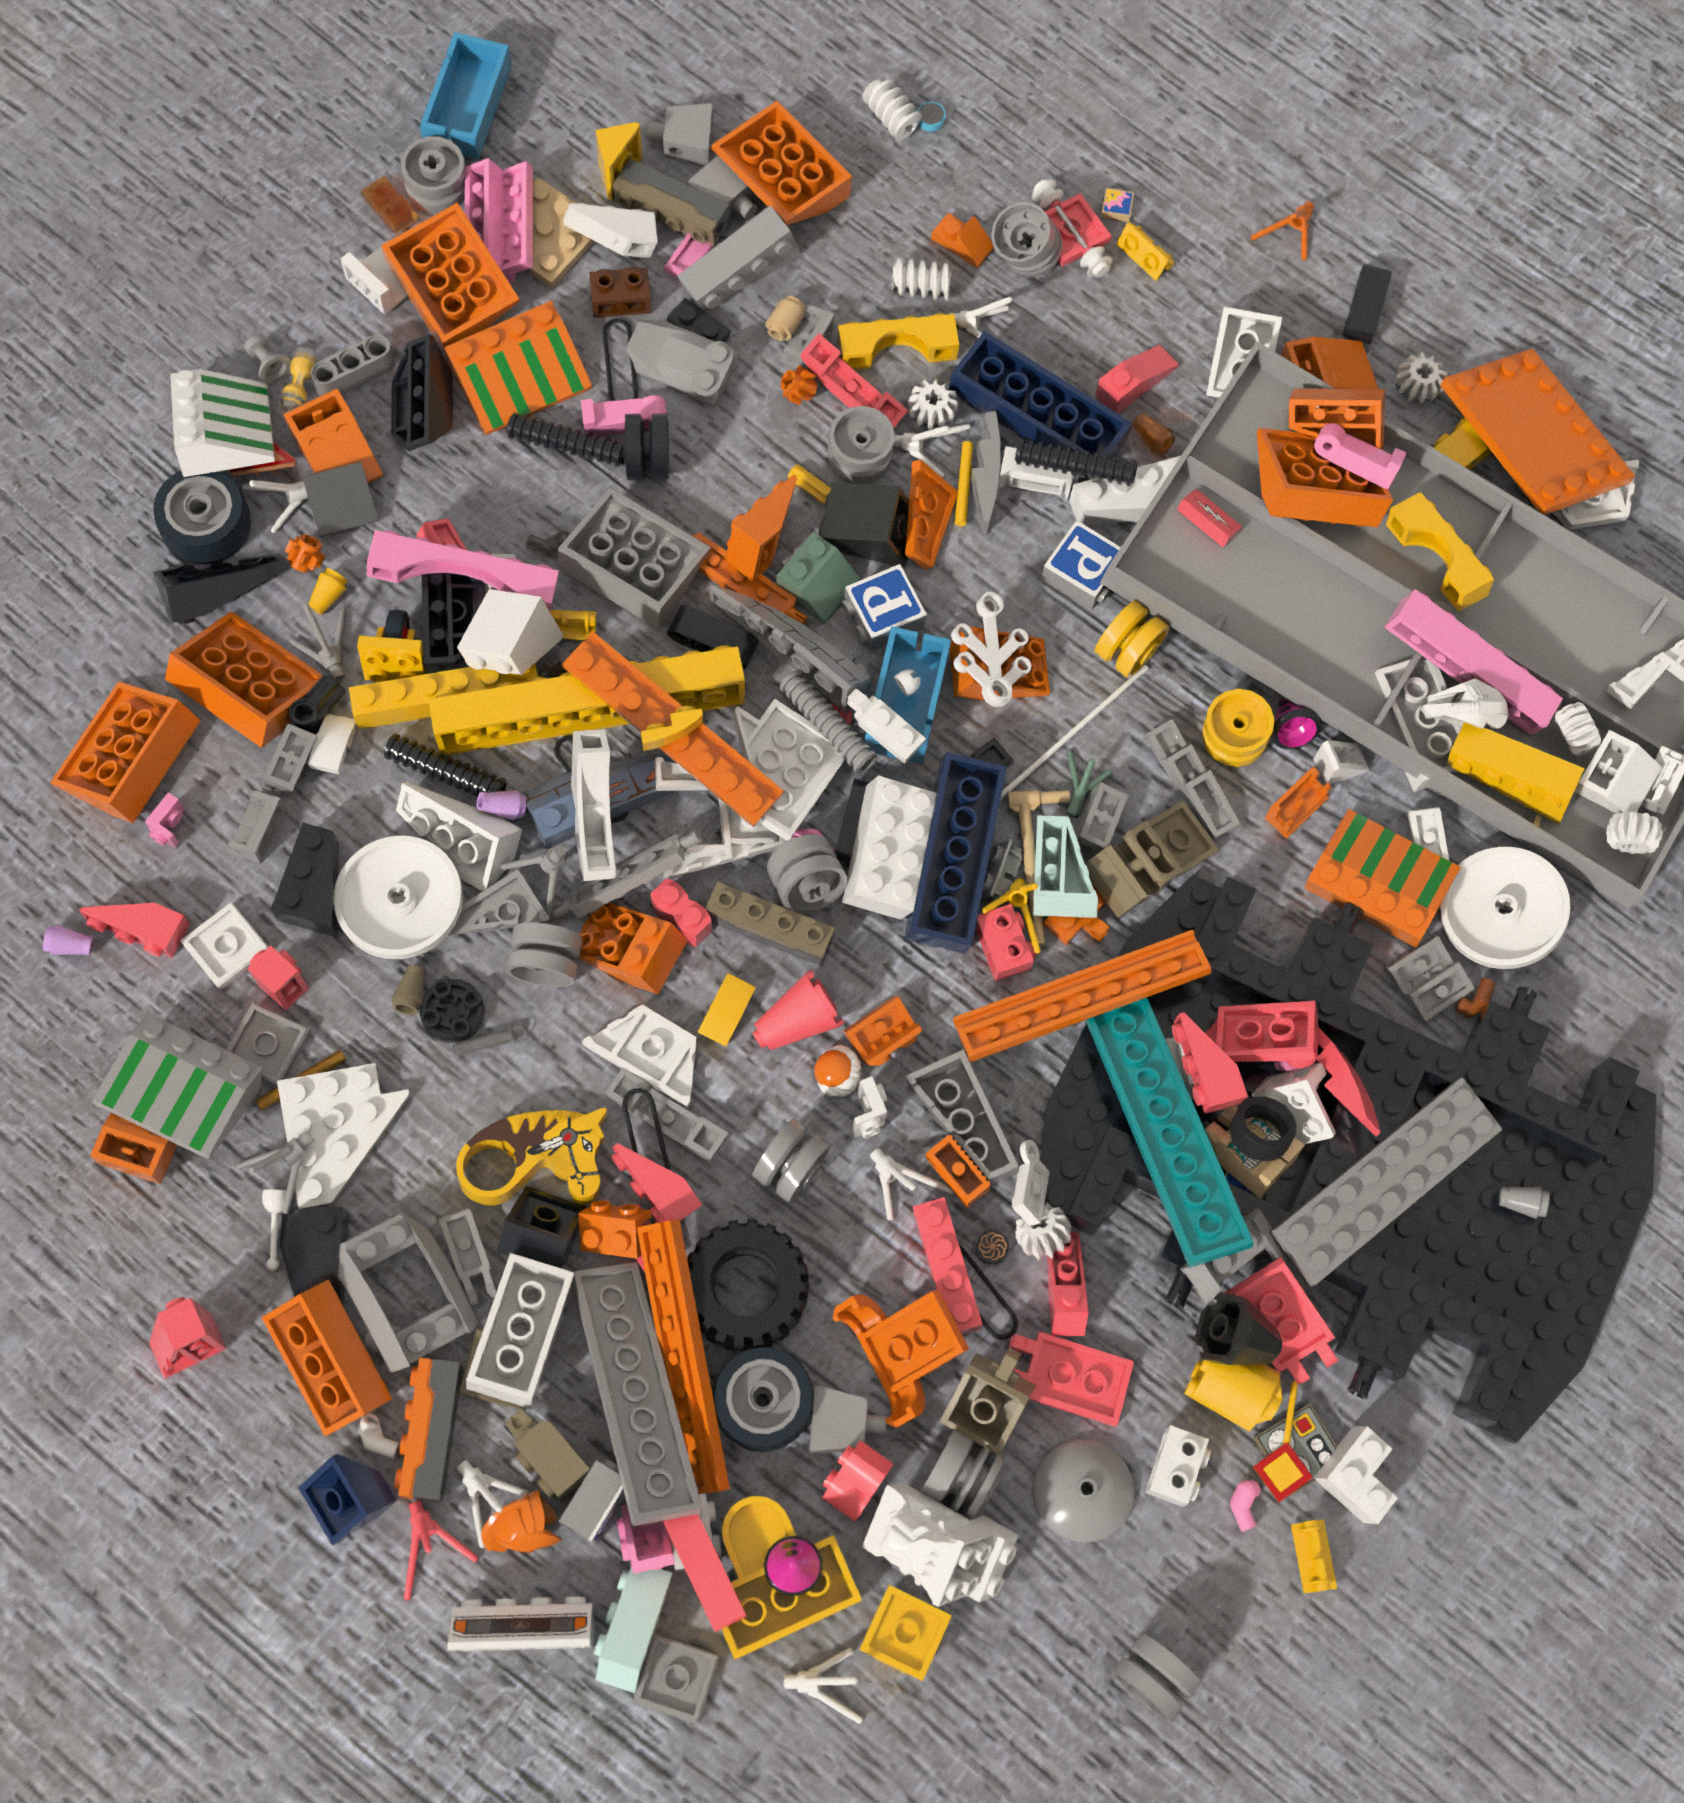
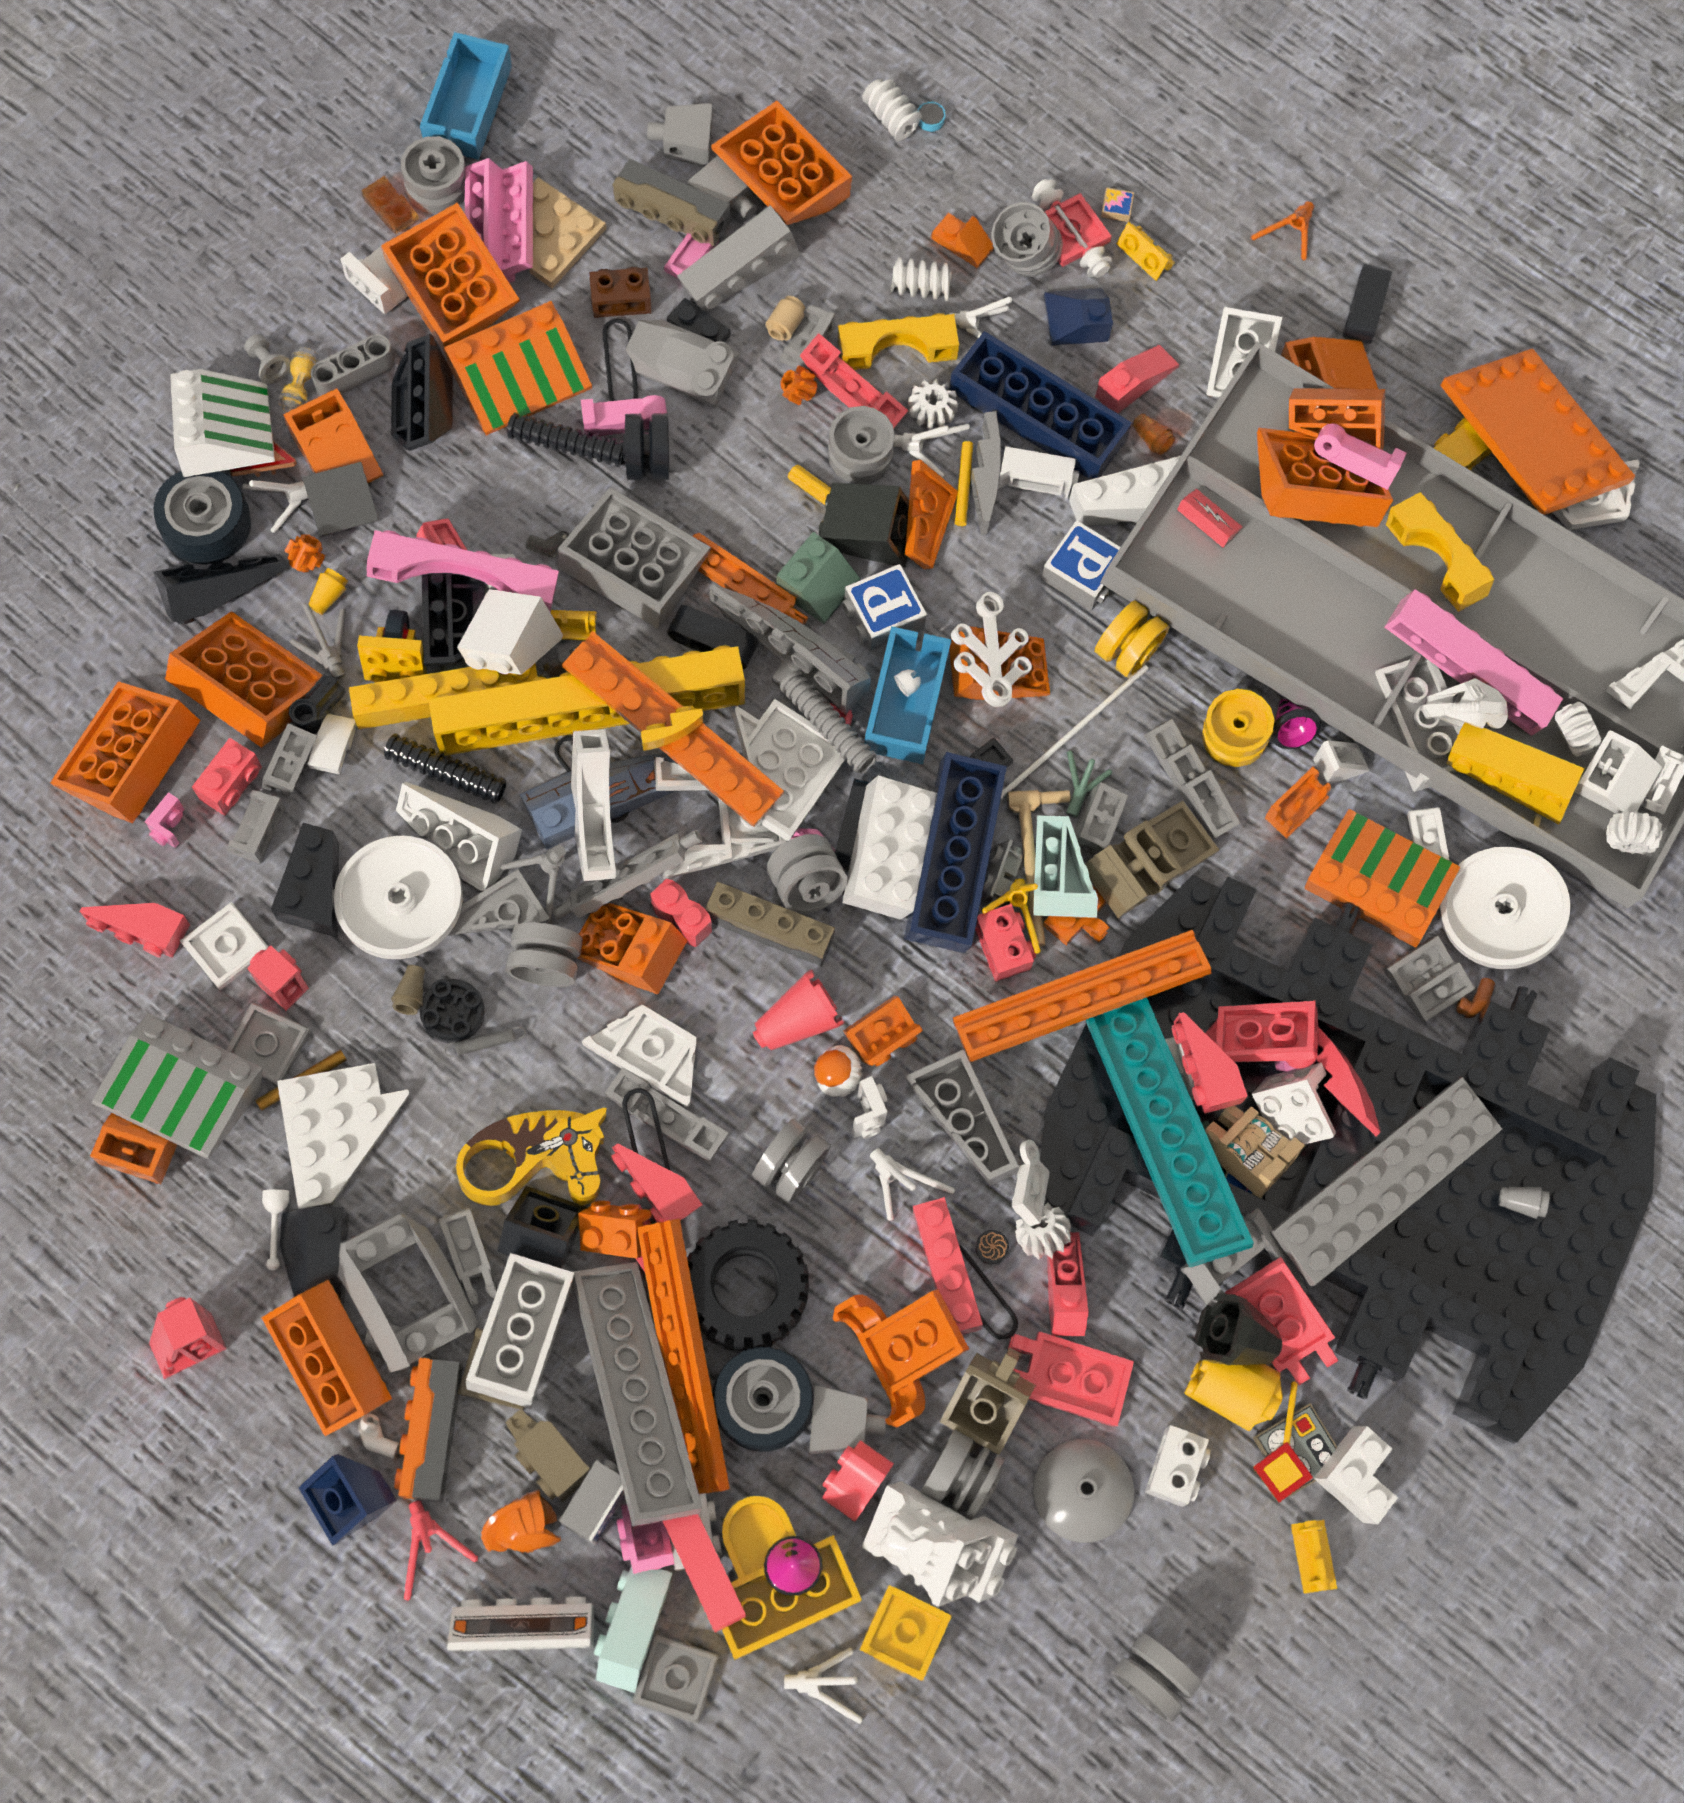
(64, 941): lavender cone -> none
(227, 776): none -> coral brick
(291, 1153): light grey plant -> none
(478, 1485): white plant -> none
(503, 804): lavender cone -> none
(614, 150): yellow slope -> none
(618, 229): white slope -> none
(726, 1009): yellow slope -> none
(759, 531): orange slope -> none
(885, 726): white hinge -> none
(958, 1171): orange brick -> none
(1076, 462): black piece -> none
(1078, 316): none -> dark blue slope
(1242, 1501): bright pink arm -> none
(1272, 1111): black tyre -> none
(1420, 378): white gear -> none

